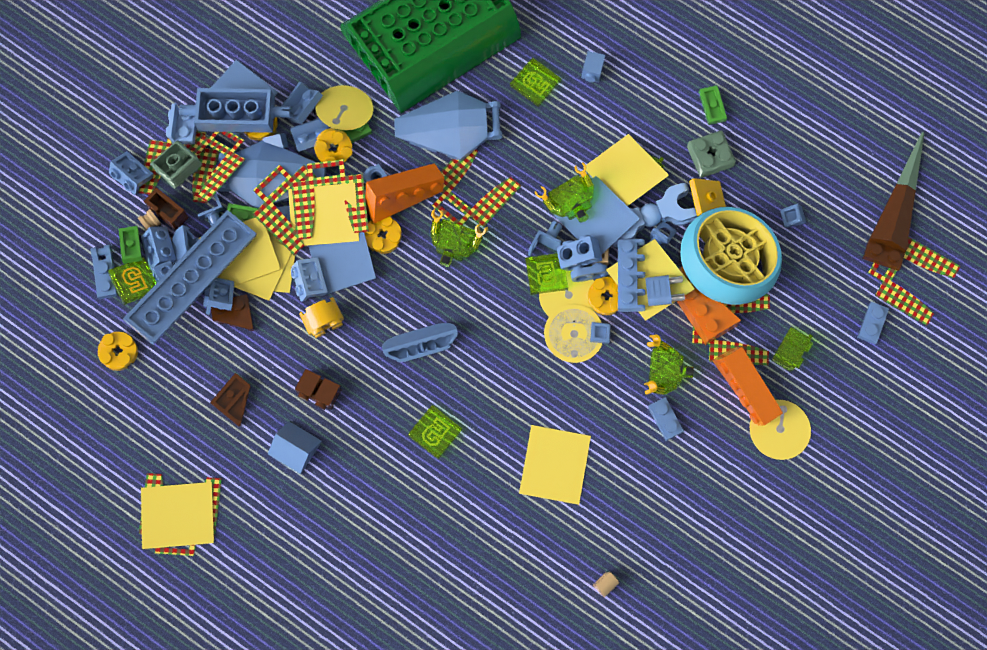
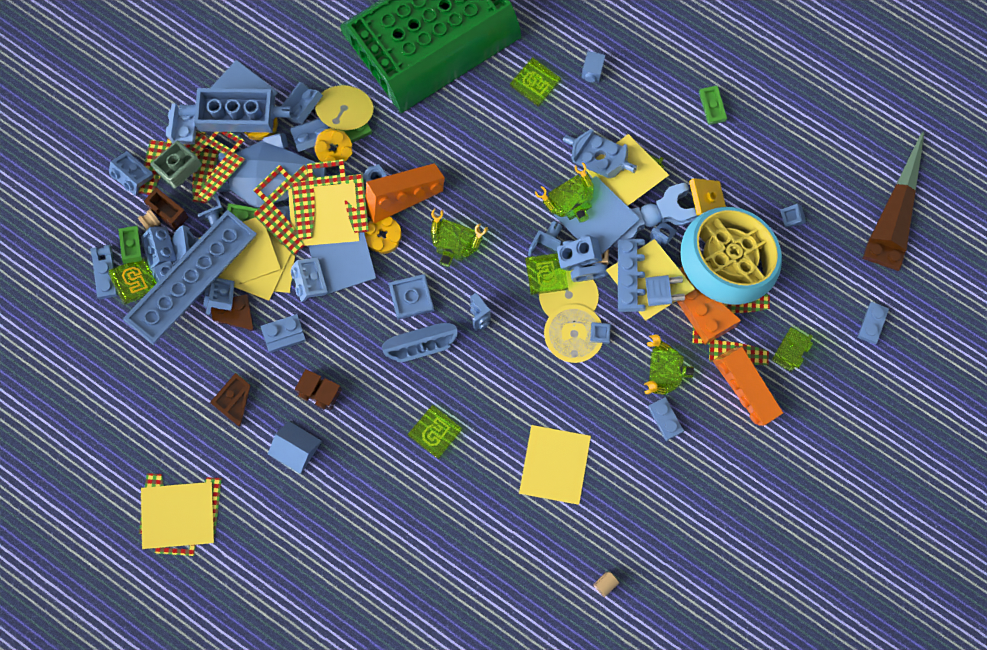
(124, 358): yellow plate -> none
(283, 333): none -> medium blue plate
(322, 317): yellow brick -> none
(411, 296): none -> medium blue plate
(450, 125): medium blue windscreen -> none
(480, 312): none -> medium blue bracket
(486, 207): piece -> none
(589, 146): none -> medium blue plate
(598, 302): yellow plate -> none
(709, 164): sand green brick -> none
(784, 435): light yellow piece -> none
(902, 299): piece -> none

